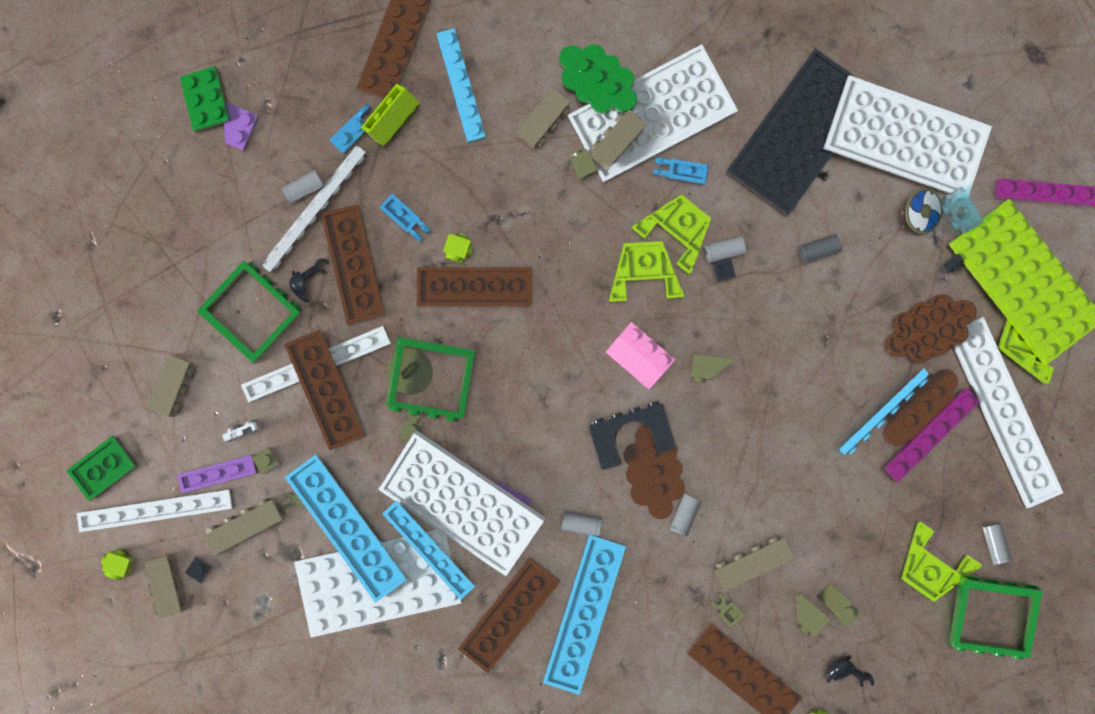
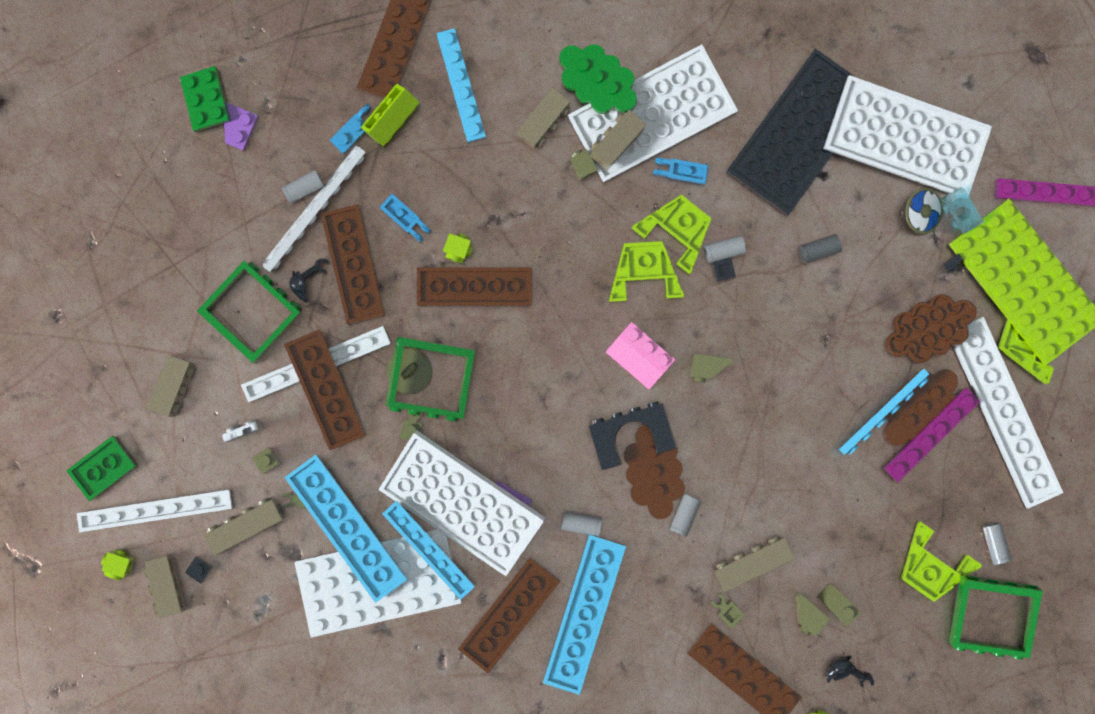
(216, 474): medium lavender plate -> none

